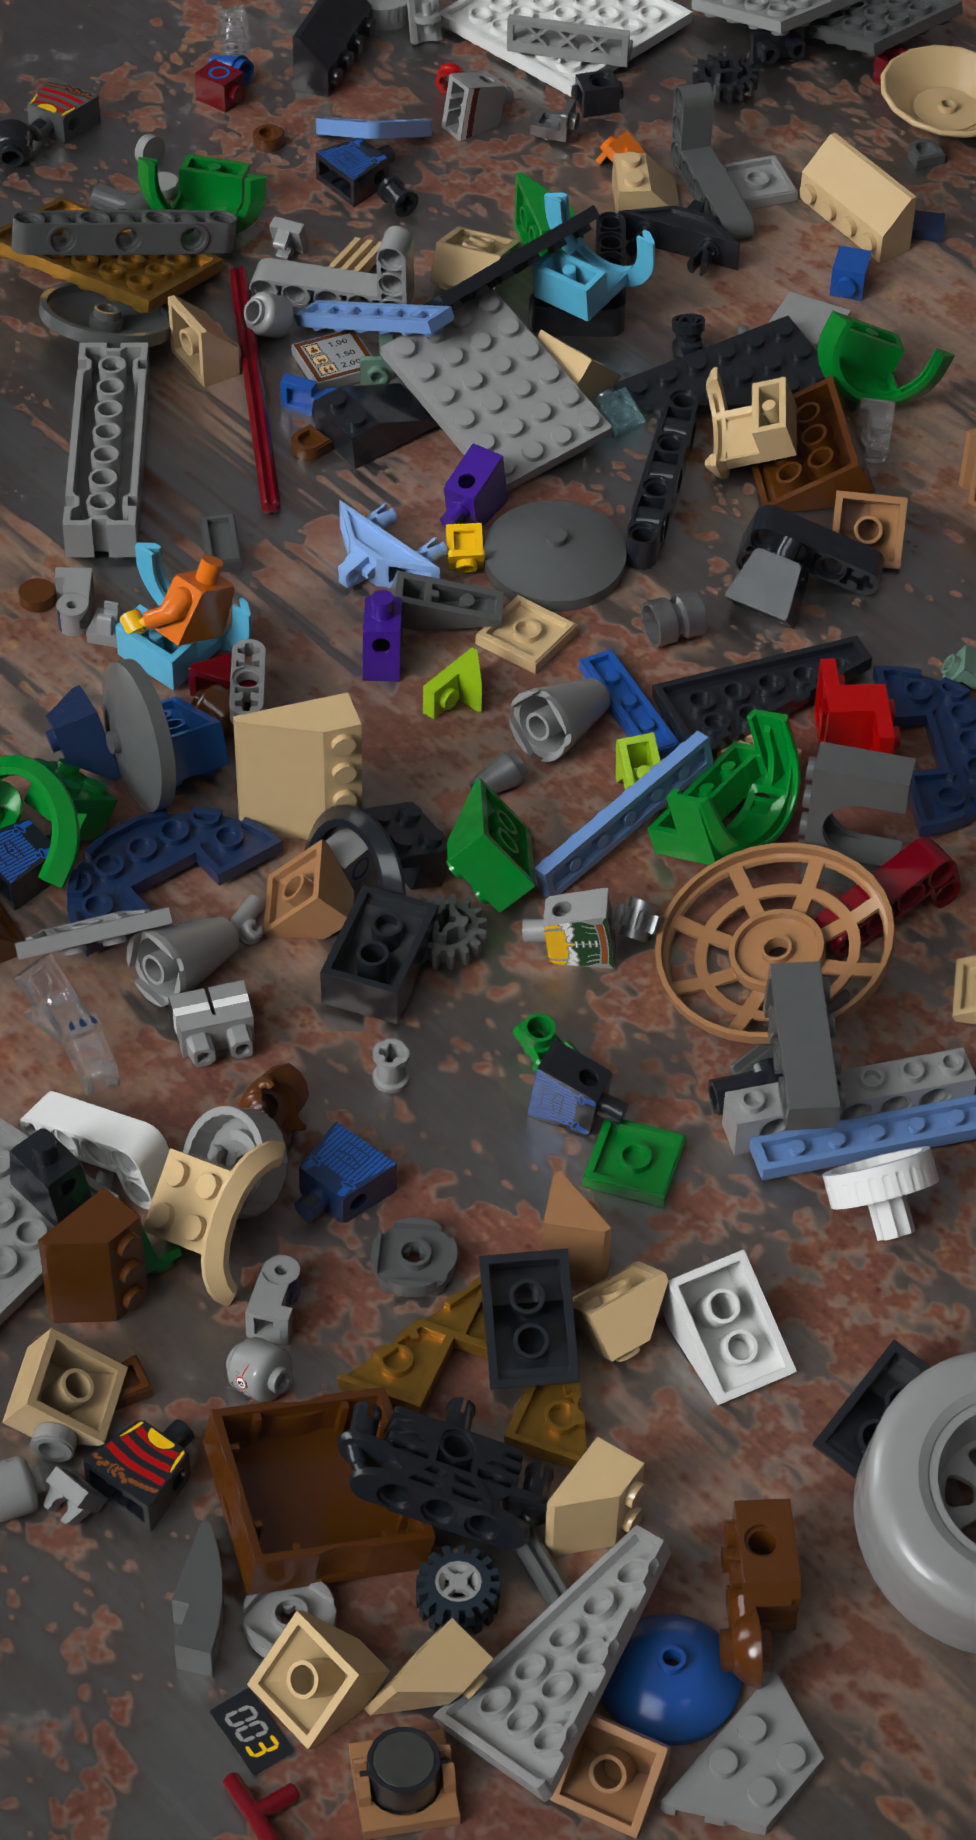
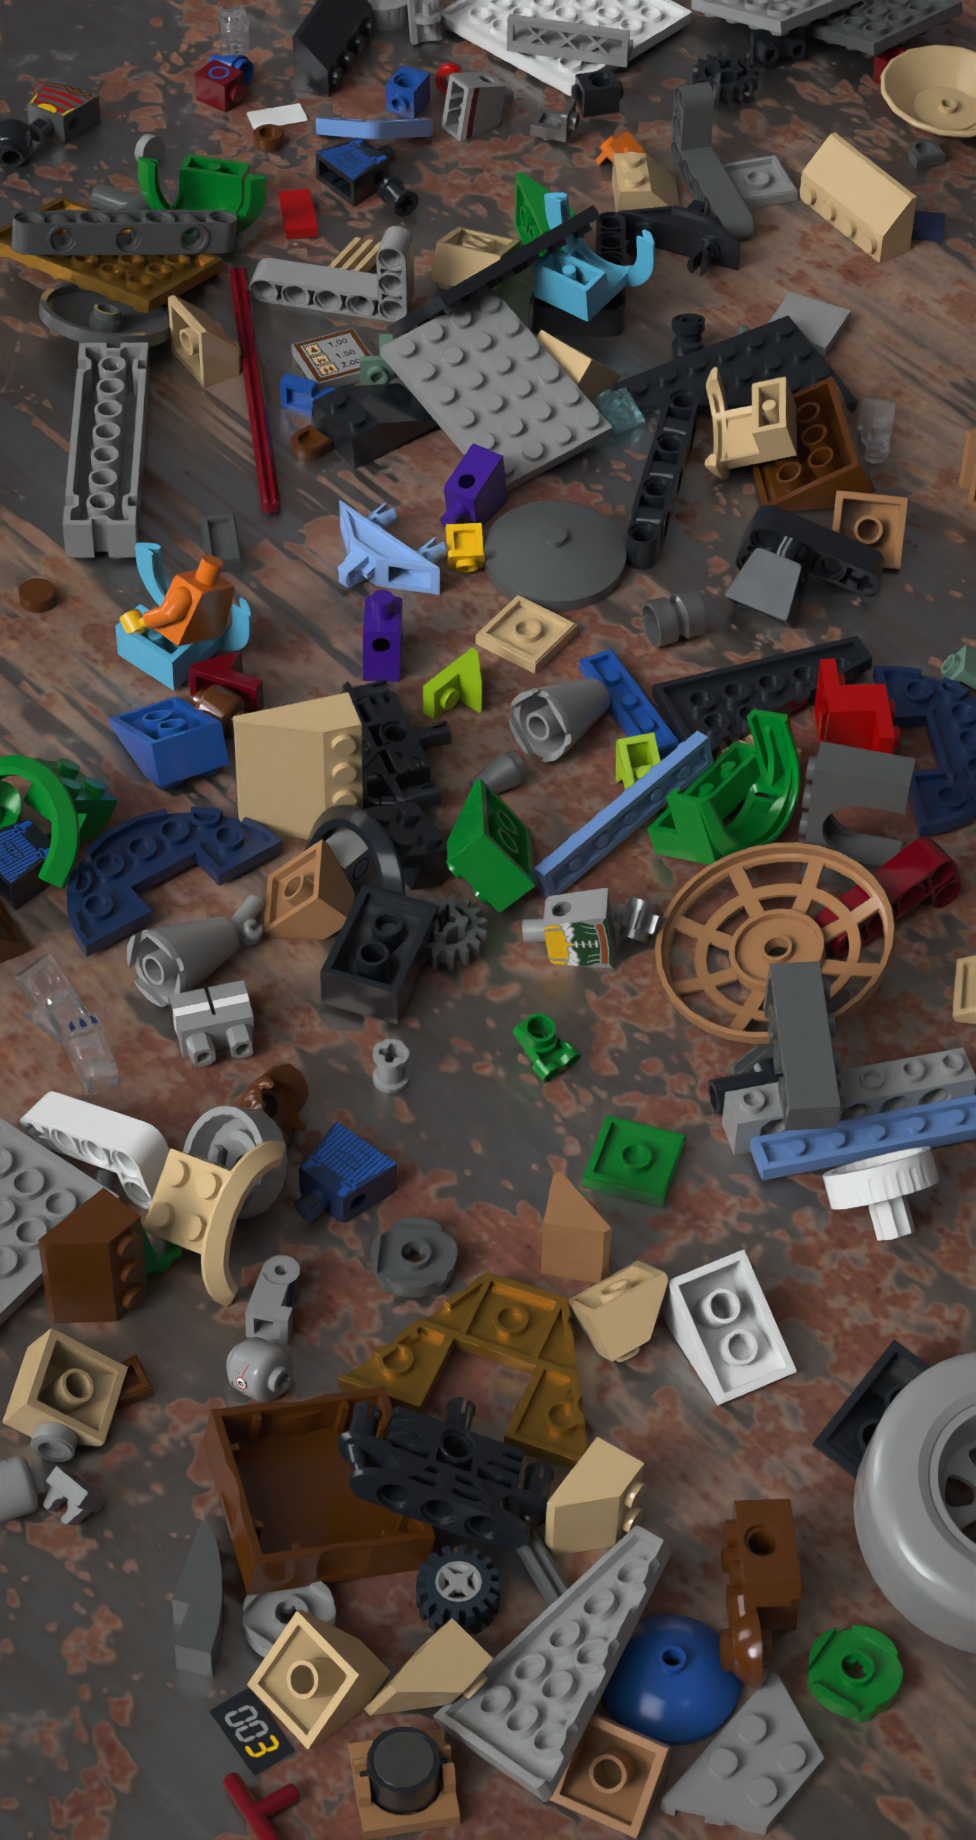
(40, 1169): black torso -> none
(74, 599): light grey leg -> none
(80, 735): dark blue slope -> none
(102, 626): light grey tile -> none
(104, 929): light grey wing -> none
(139, 735): dark grey dish -> none
(142, 1469): black torso -> none
(168, 184): light grey tile -> none
(243, 672): light grey beam -> none
(269, 315): light grey head -> none
(278, 115): none -> white sticker
(288, 237): light grey tile -> none
(297, 214): none -> red tile
(375, 317): medium blue plate -> none
(392, 750): none -> black piece
(407, 91): none -> blue brick
(445, 604): dark grey slope -> none
(529, 1319): black slope -> none
(573, 1091): black torso -> none
(848, 1696): none -> green plate
(850, 273): blue brick -> none
(864, 361): green piece -> none

